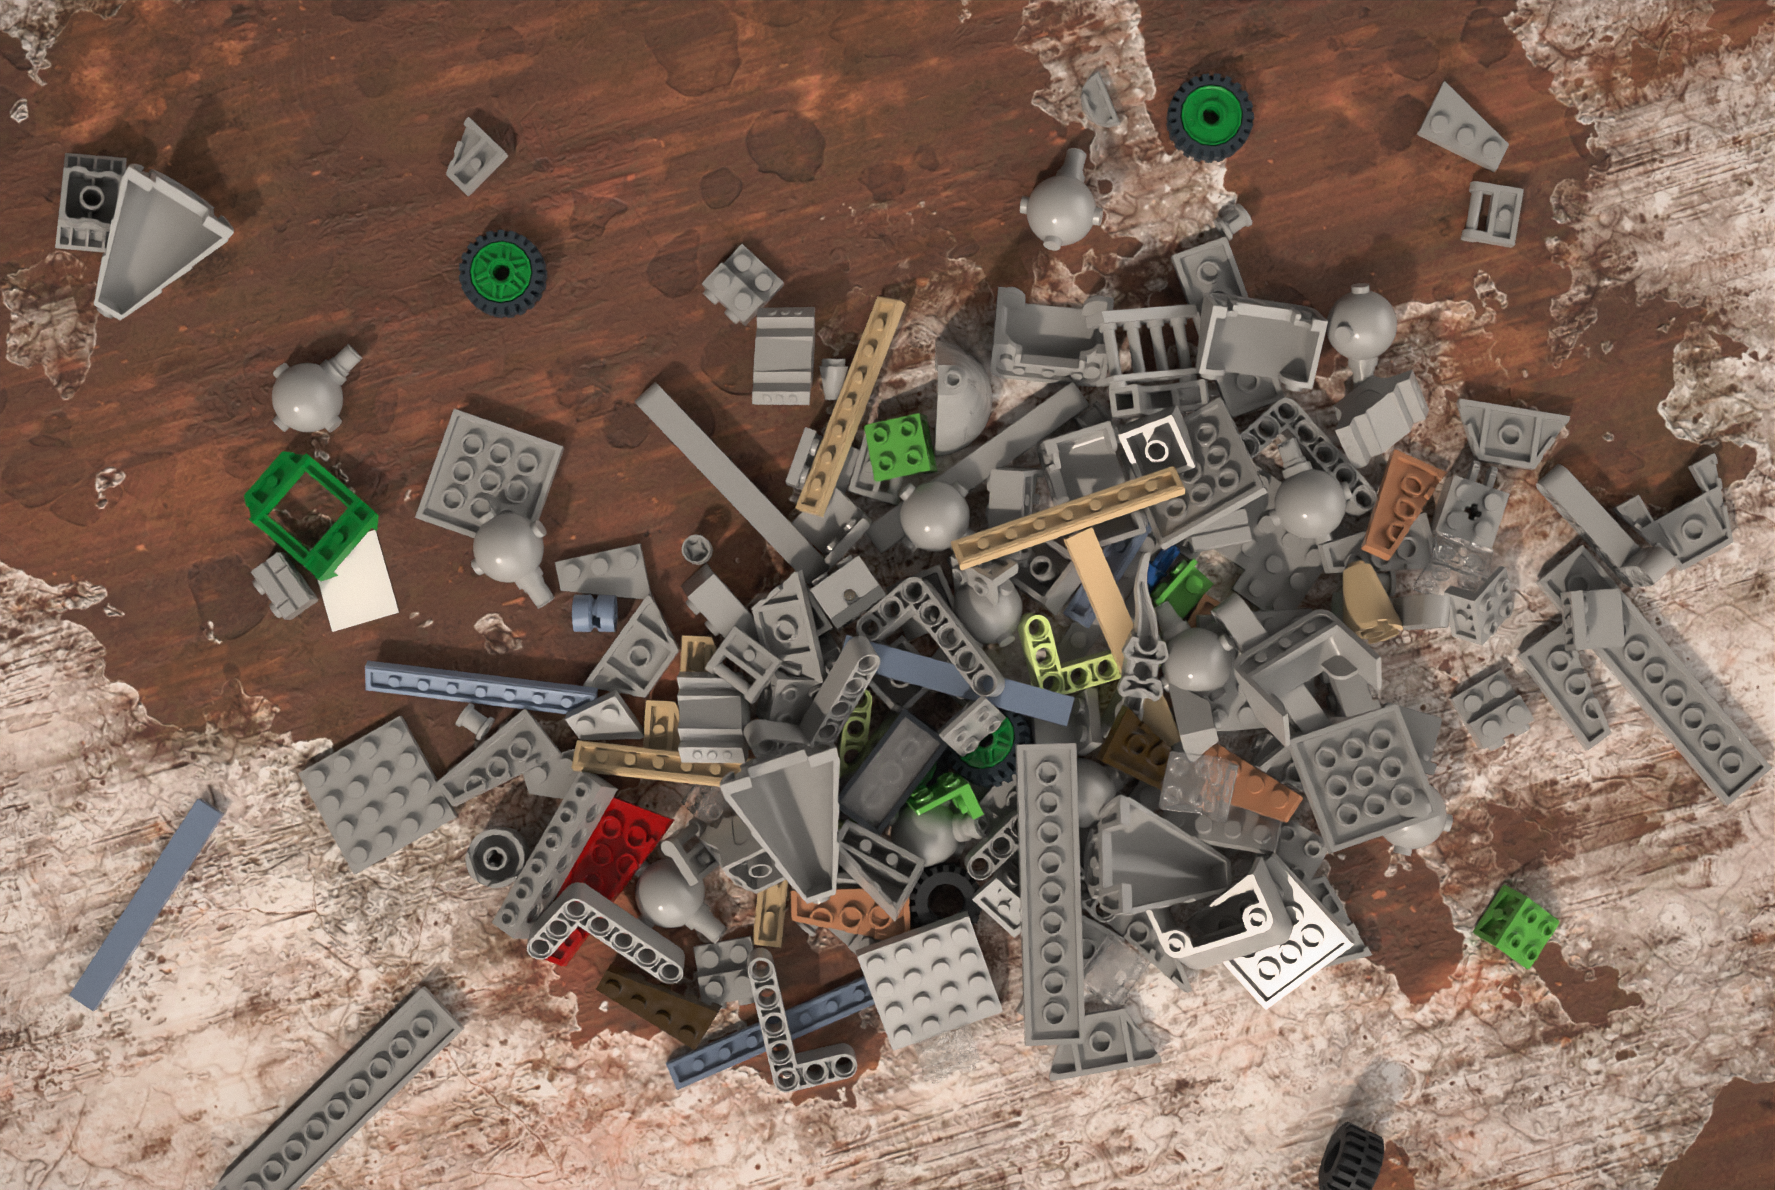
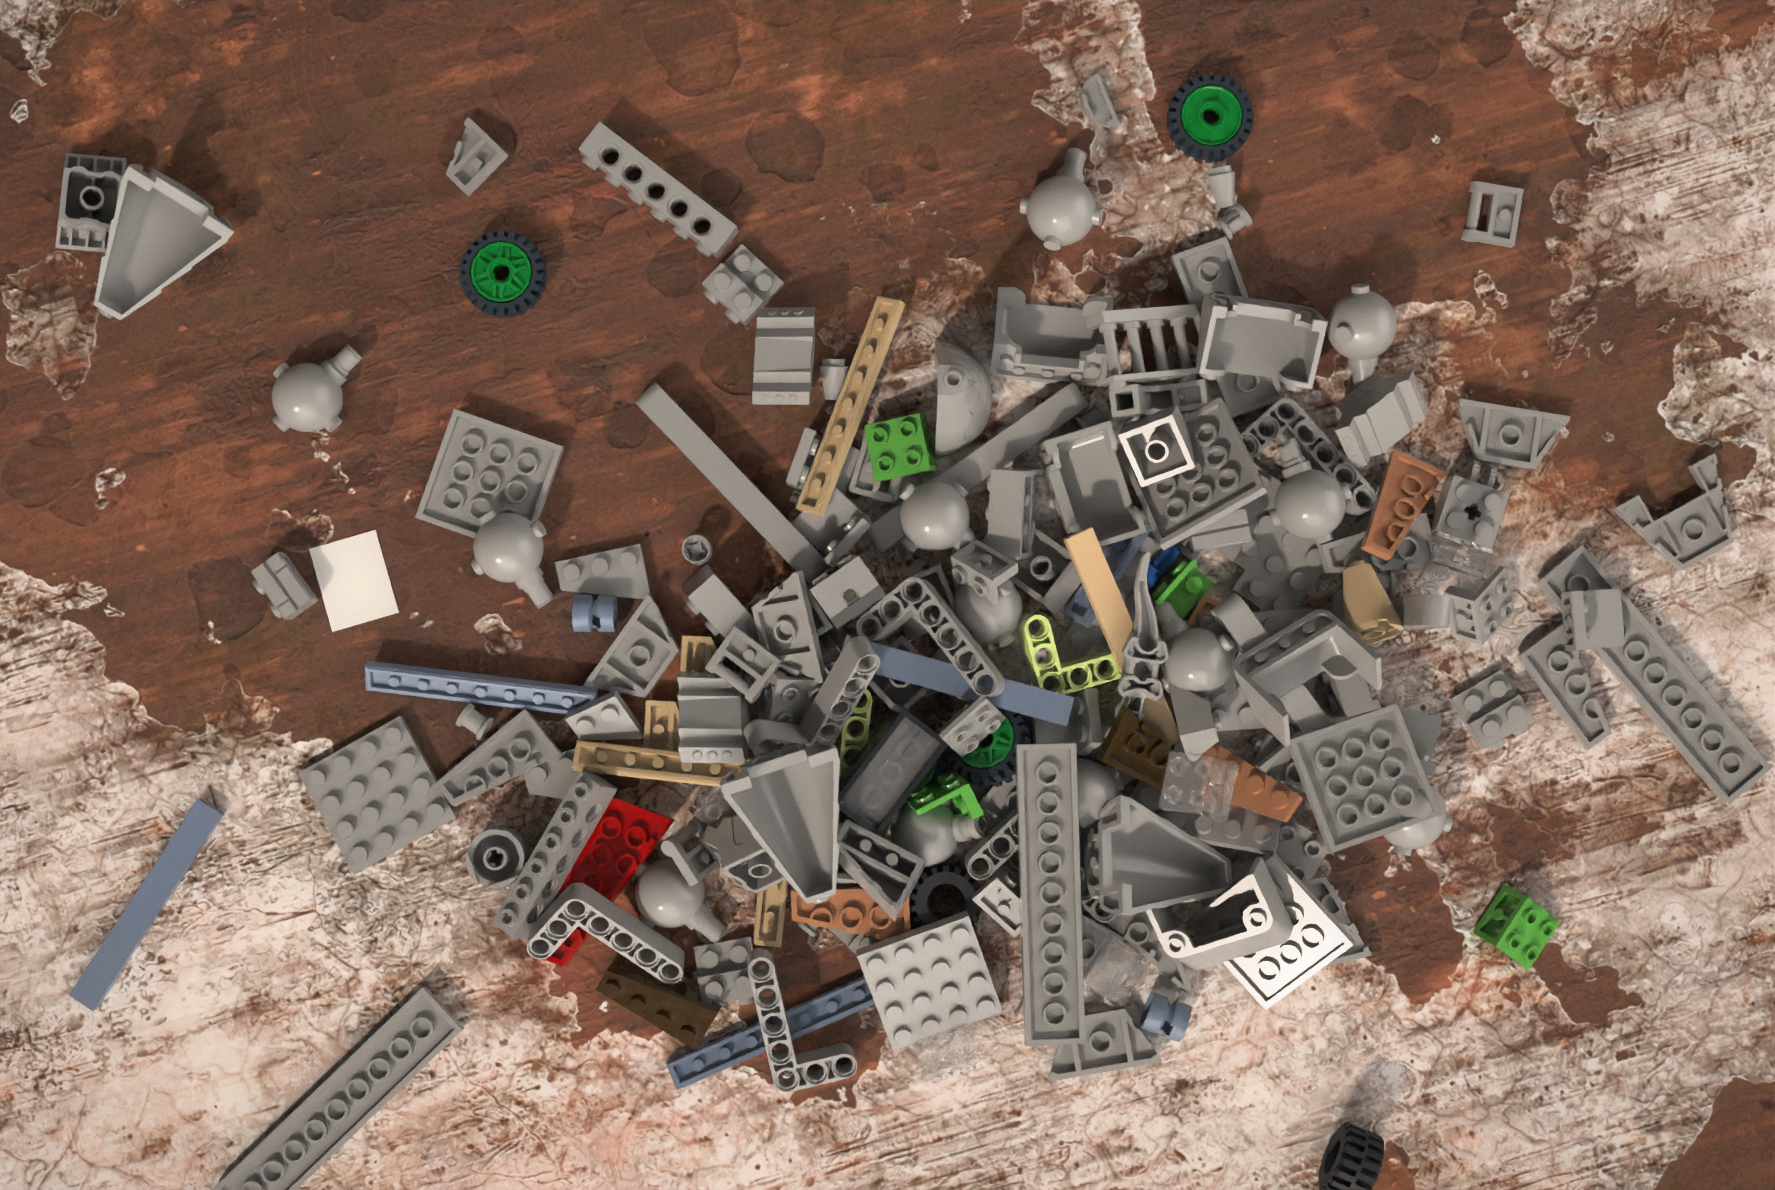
(337, 541): green wedge -> none
(605, 141): none -> light grey brick
(1067, 517): tan tile -> none
(1165, 1017): none -> sand blue wheel
(1222, 185): none -> light grey cone
(1462, 130): light grey wing -> none
(1601, 532): light grey beam -> none

